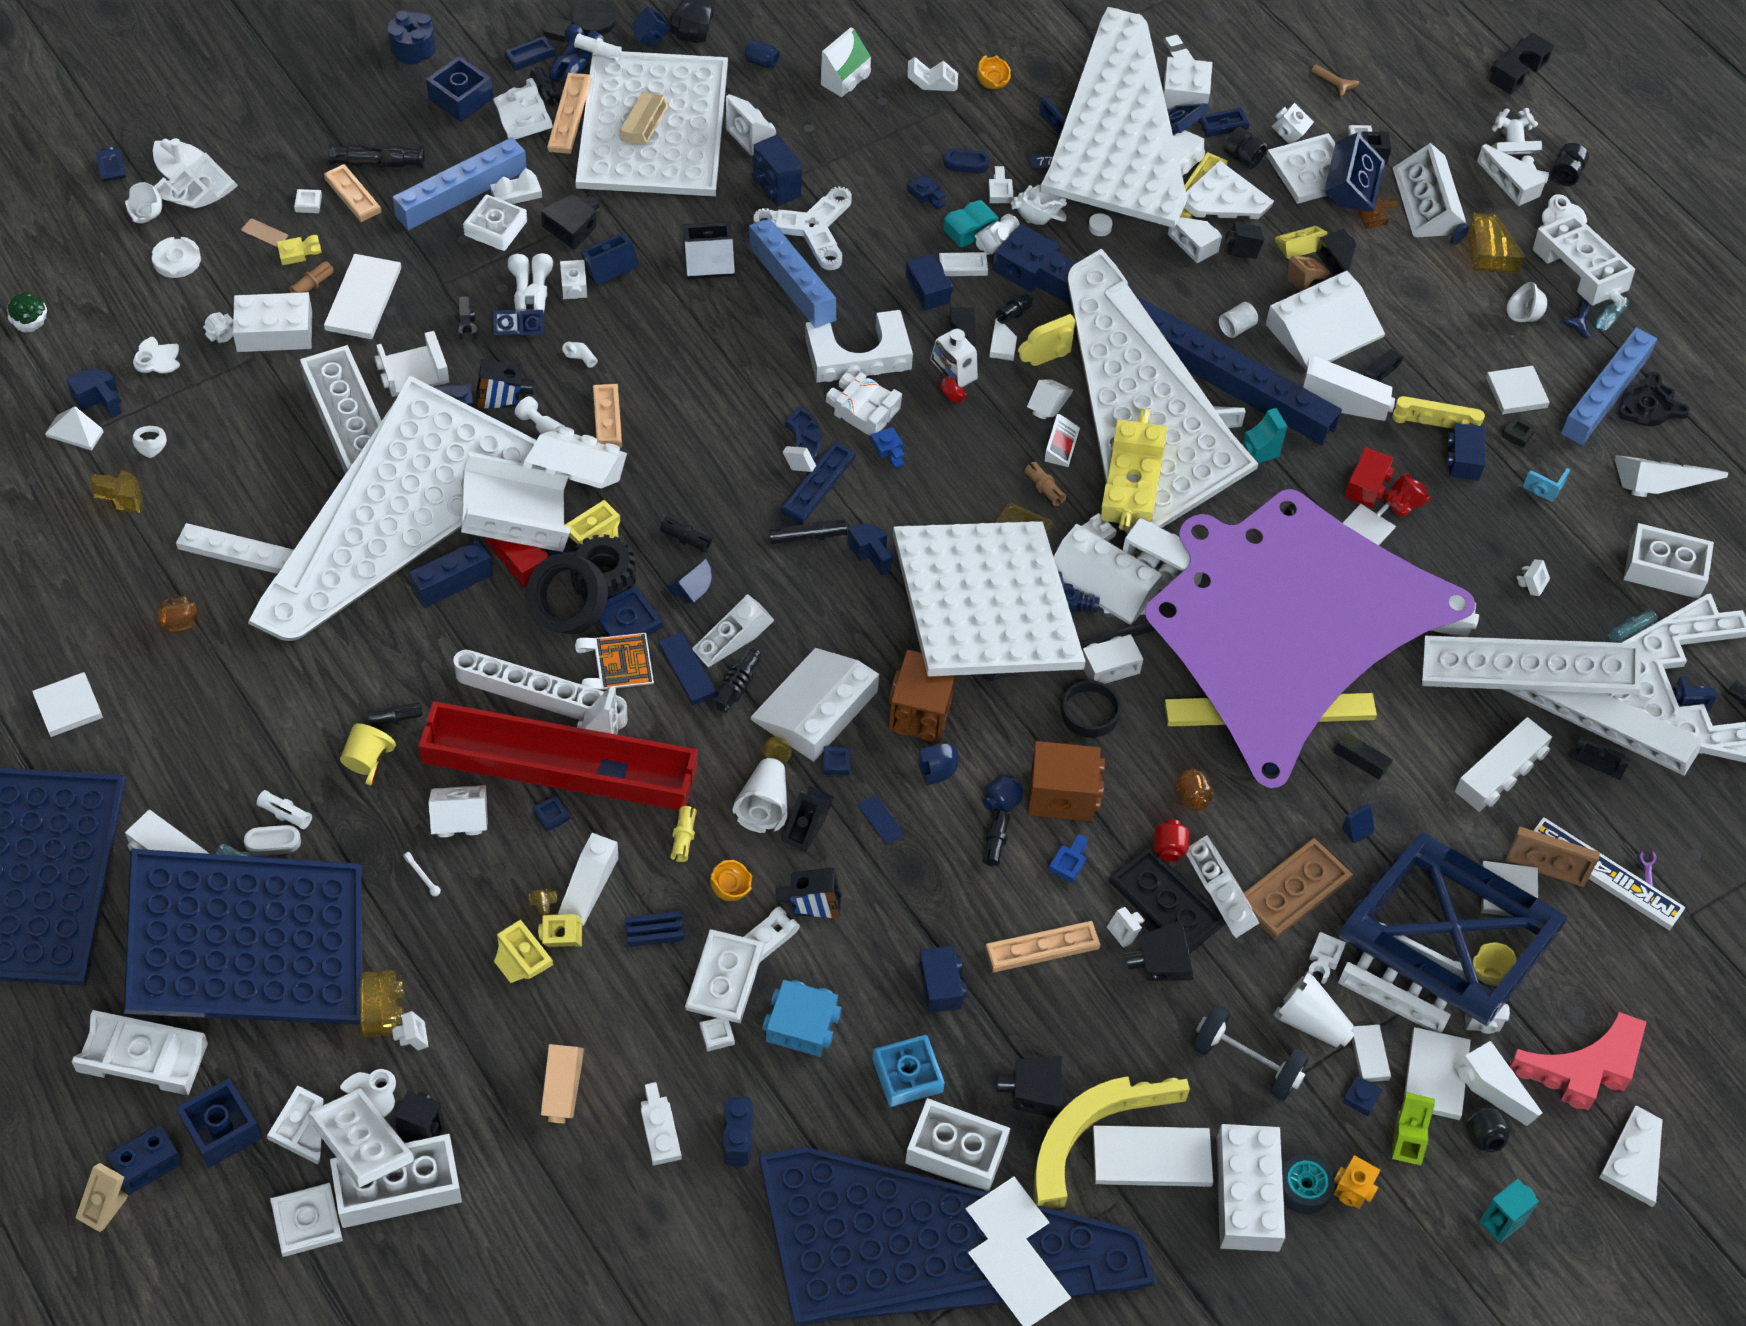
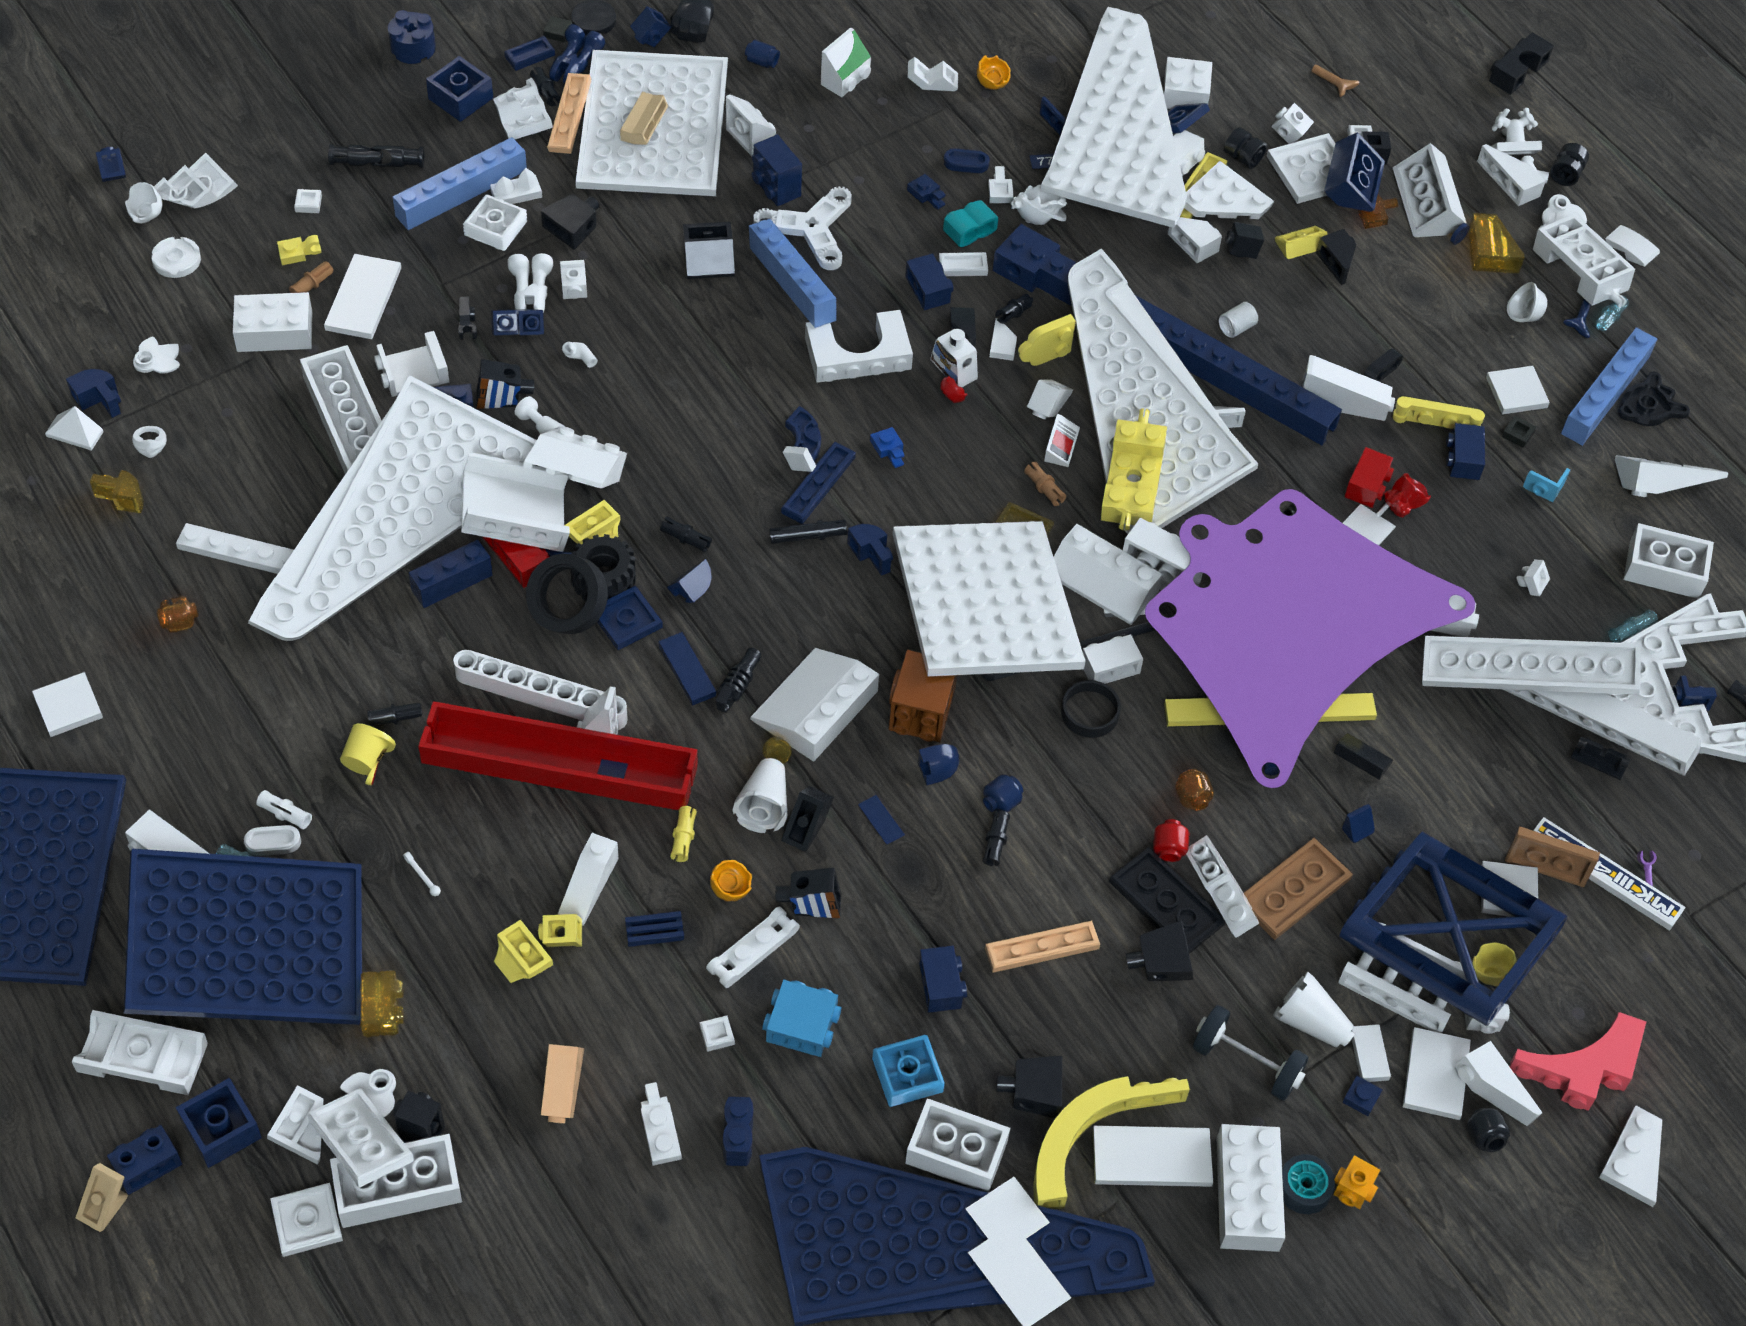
(26, 312): dark green piece -> none
(173, 155): white shield -> none
(219, 327): white gear -> none
(264, 232): medium nougat sticker -> none
(352, 193): light nougat tile -> none
(411, 1032): white tile -> none
(458, 810): white slope -> none
(543, 899): clear yellow tile -> none
(551, 813): dark blue tile -> none
(598, 47): white pin -> none
(607, 414): light nougat tile -> none
(609, 258): dark blue brick -> none
(620, 661): flag -> none
(725, 976): white tile -> none
(734, 631): white slope -> none
(836, 760): dark blue tile -> none
(864, 403): white hips -> none
(993, 235): white connector -> none
(1066, 781): dark orange brick -> none
(1070, 861): blue plate -> none
(1074, 600): dark blue piece -> none
(1100, 224): white tile -> none
(1100, 528): white tile -> none
(1125, 926): white tile -> none
(1177, 47): white sticker -> none
(1225, 122): dark blue tile -> none
(1266, 438): teal arch -> none
(1305, 270): medium nougat slope -> none
(1325, 320): white slope -> none
(1325, 955): white plate -> none
(1412, 1128): lime brick -> none
(1503, 765): white brick -> none
(1509, 1210): teal brick -> none
(1635, 246): none -> white slope

